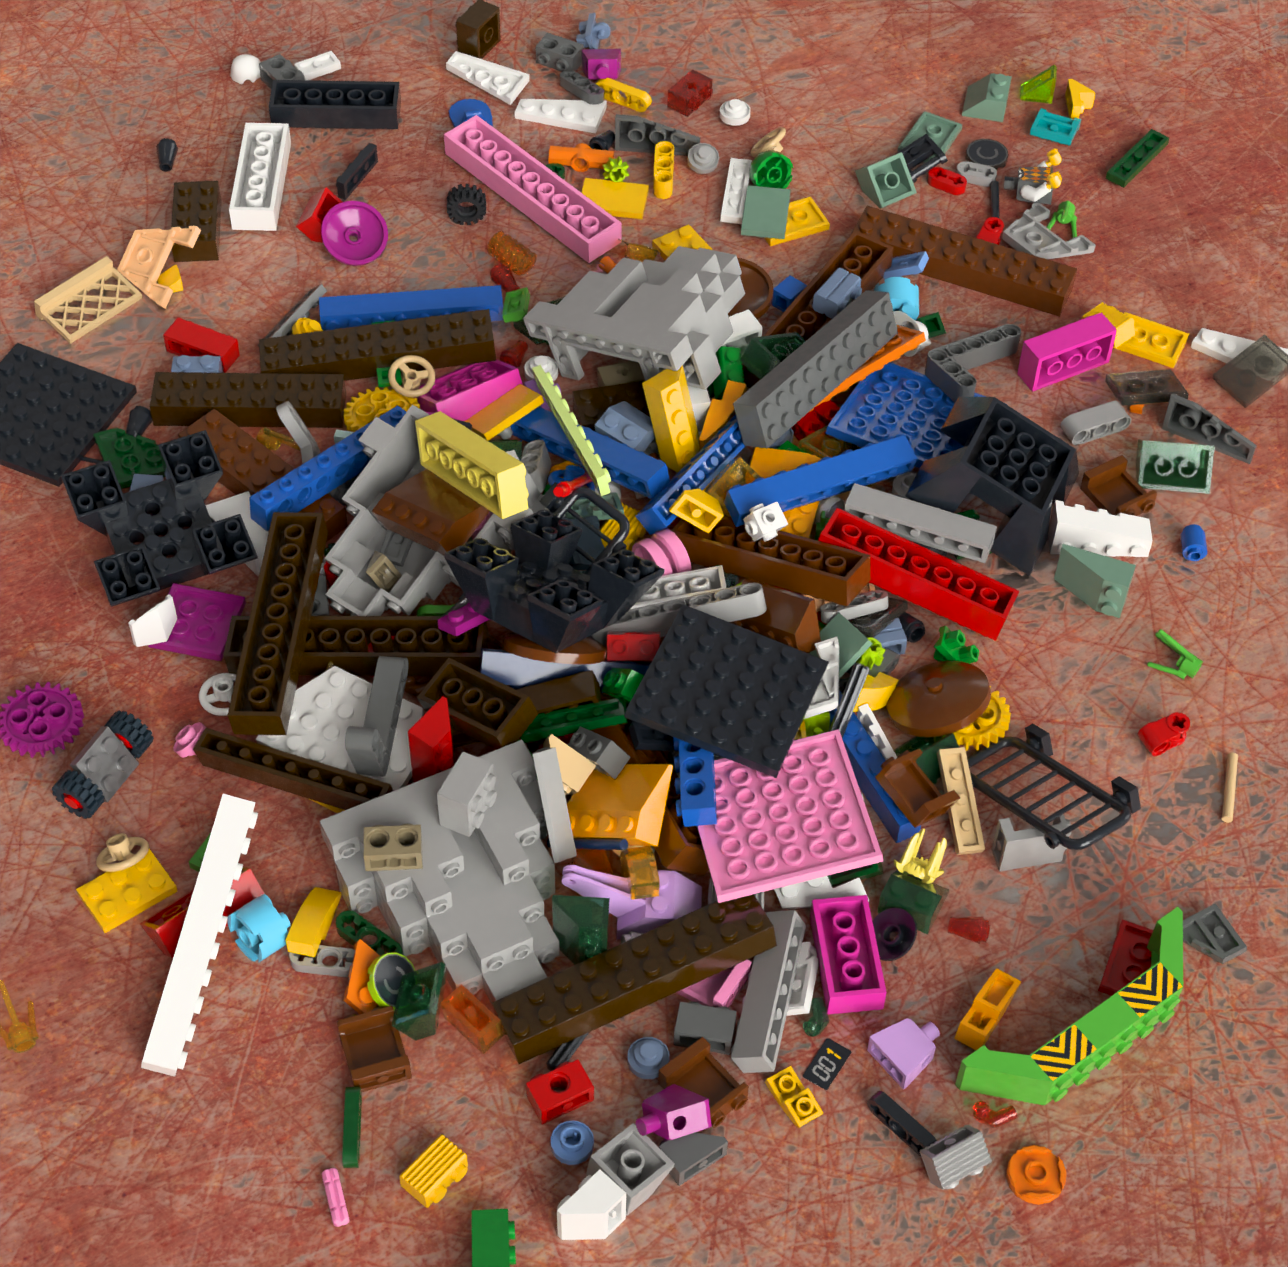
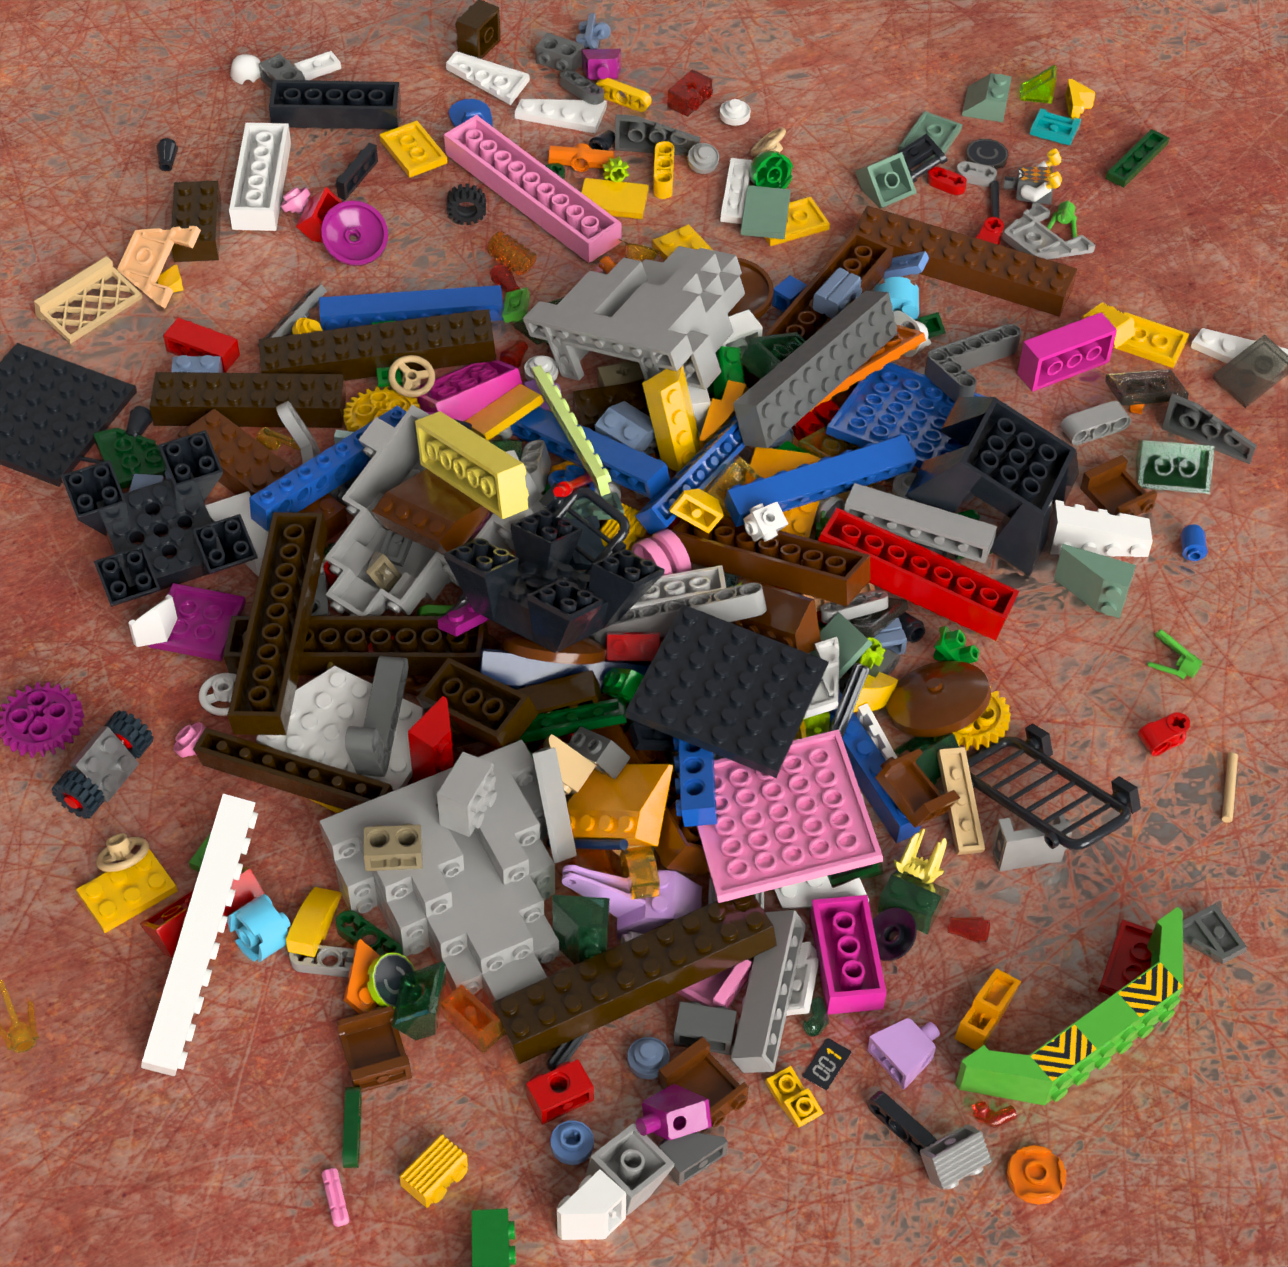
(295, 200): none -> bright pink plate
(413, 148): none -> yellow plate

